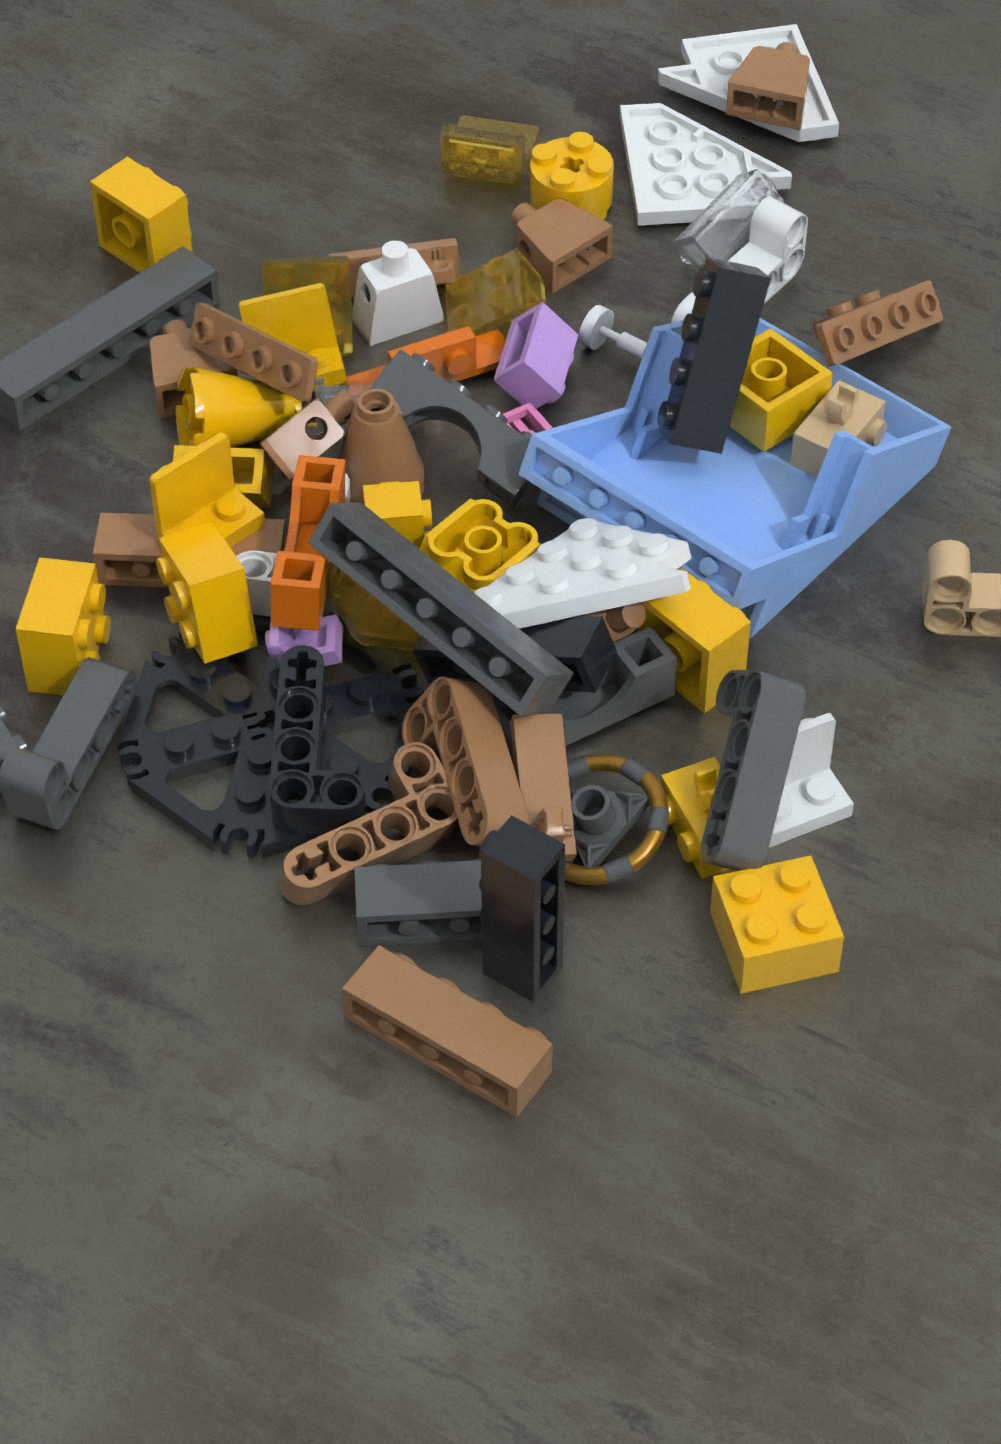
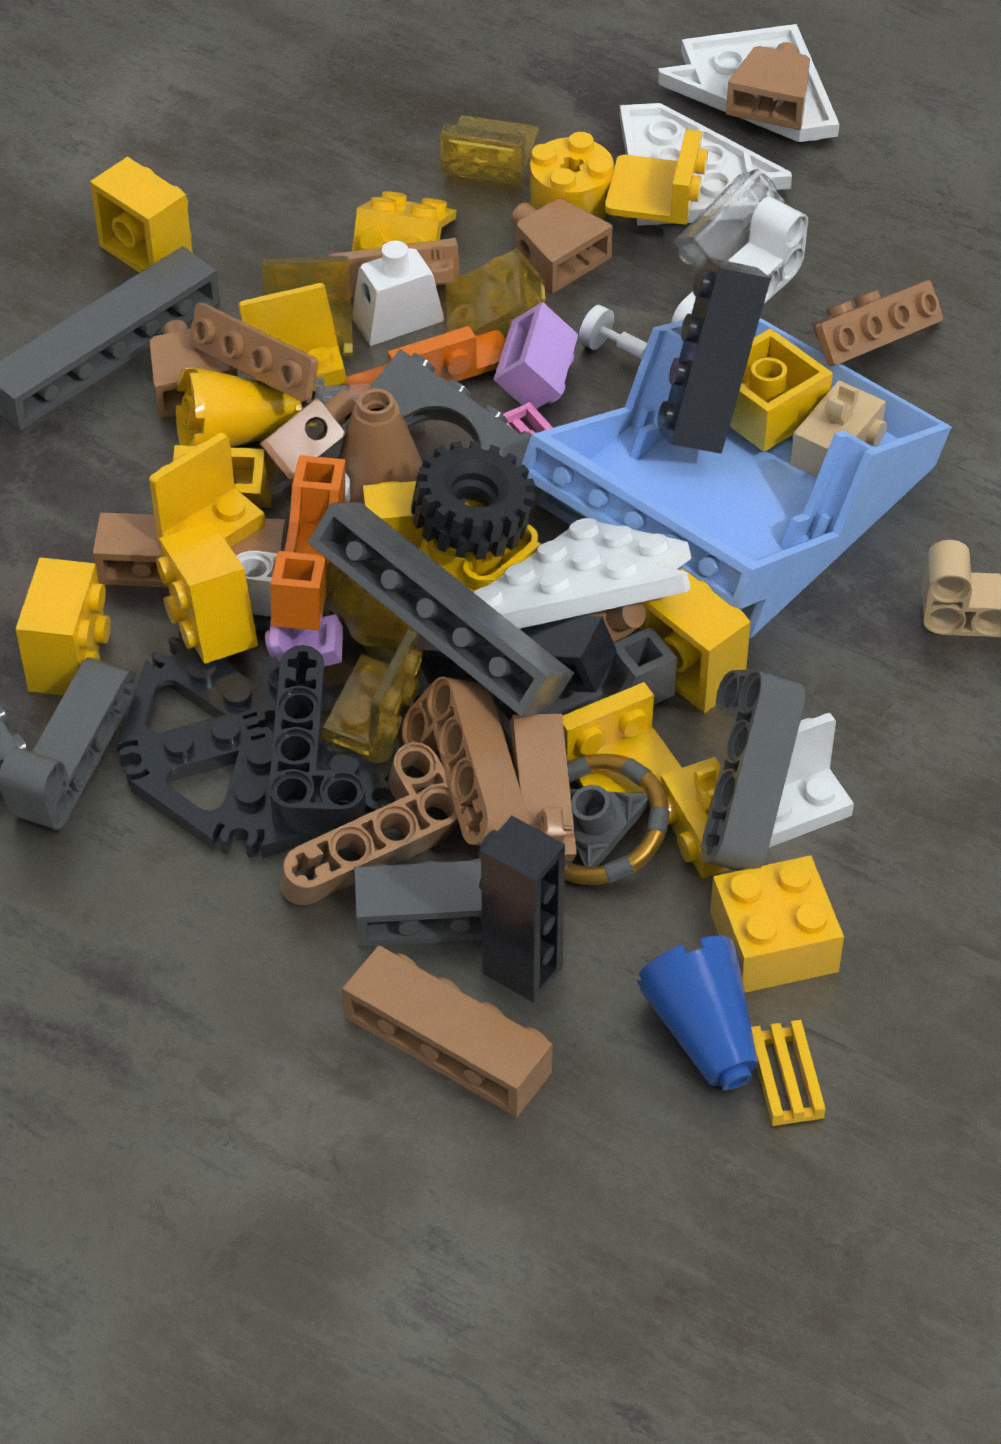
(373, 698): none -> clear yellow bracket
(399, 220): none -> yellow bracket
(478, 477): none -> black tyre
(619, 727): none -> yellow bracket
(658, 187): none -> yellow bracket
(705, 1008): none -> blue cone
(779, 1037): none -> yellow tile

